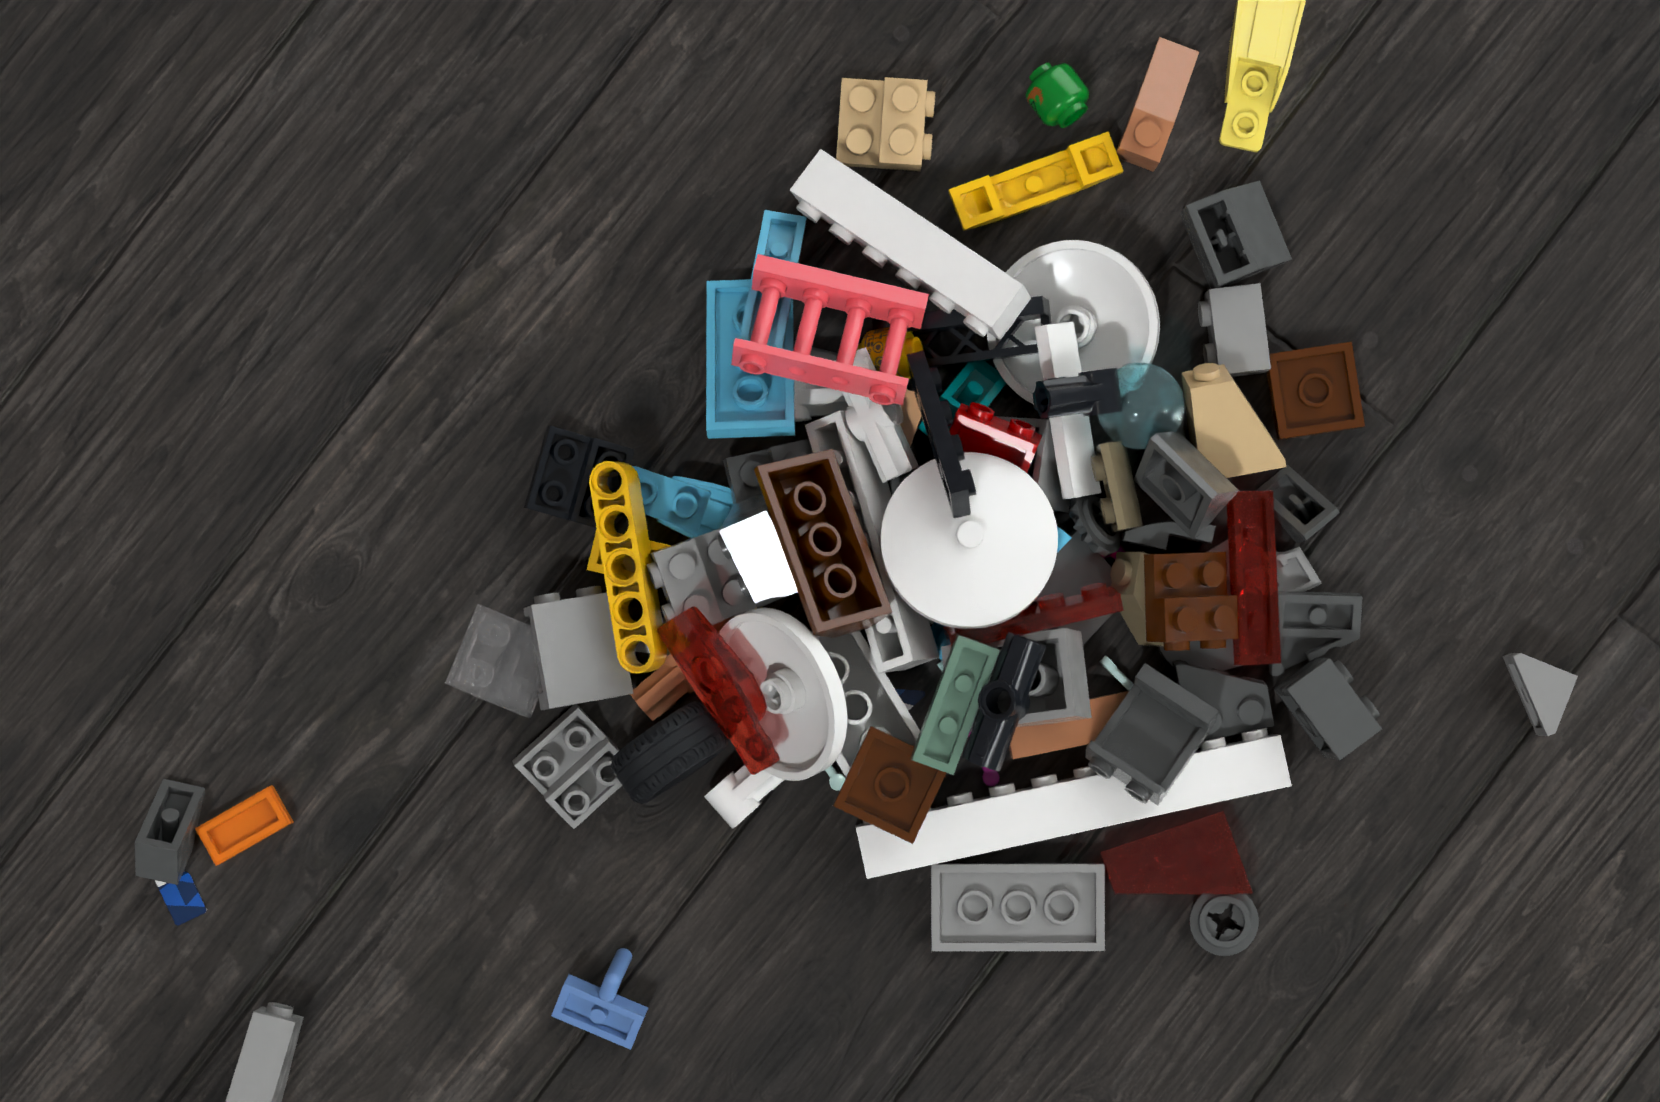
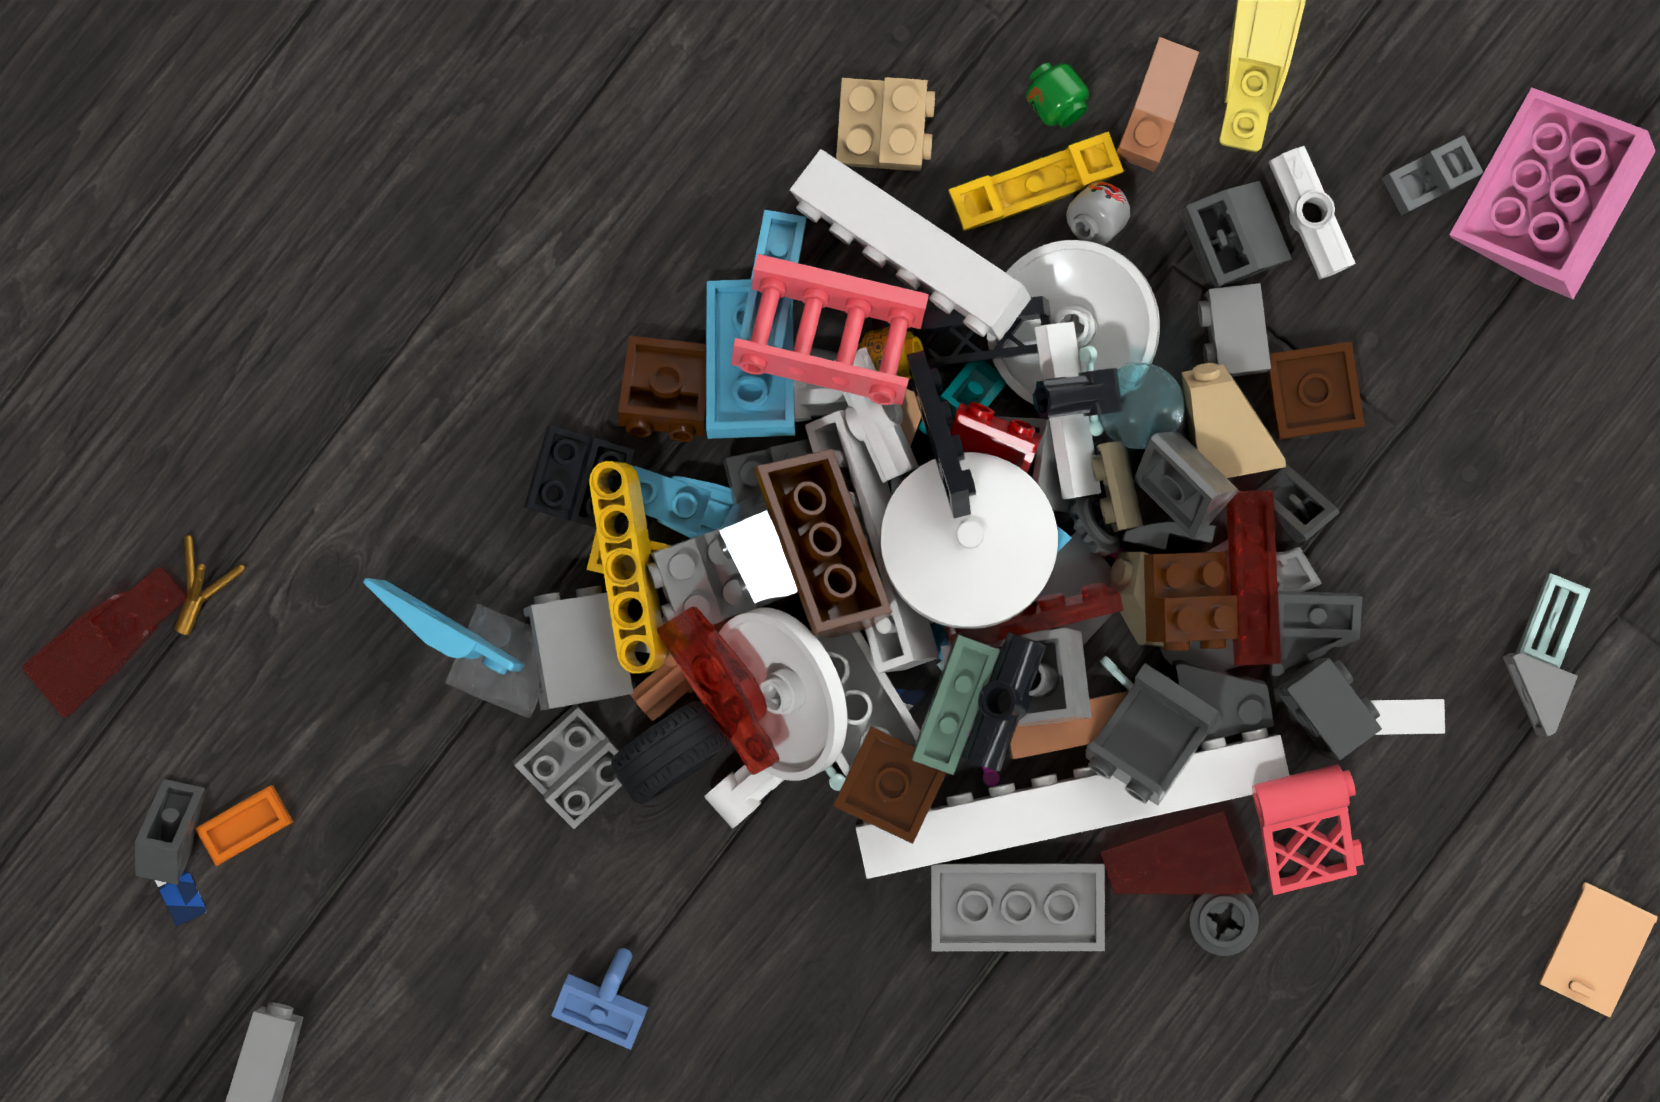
(102, 642): none -> clear red piece
(194, 584): none -> pearl gold plant
(440, 630): none -> medium azure piece
(663, 388): none -> reddish brown plate
(1088, 356): none -> light aqua hinge
(1098, 213): none -> light grey head
(1301, 186): none -> white piece
(1301, 804): none -> coral piece
(1411, 716): none -> white sticker
(1432, 175): none -> dark grey slope
(1537, 616): none -> light aqua tile
(1554, 191): none -> bright pink slope
(1597, 949): none -> light nougat container

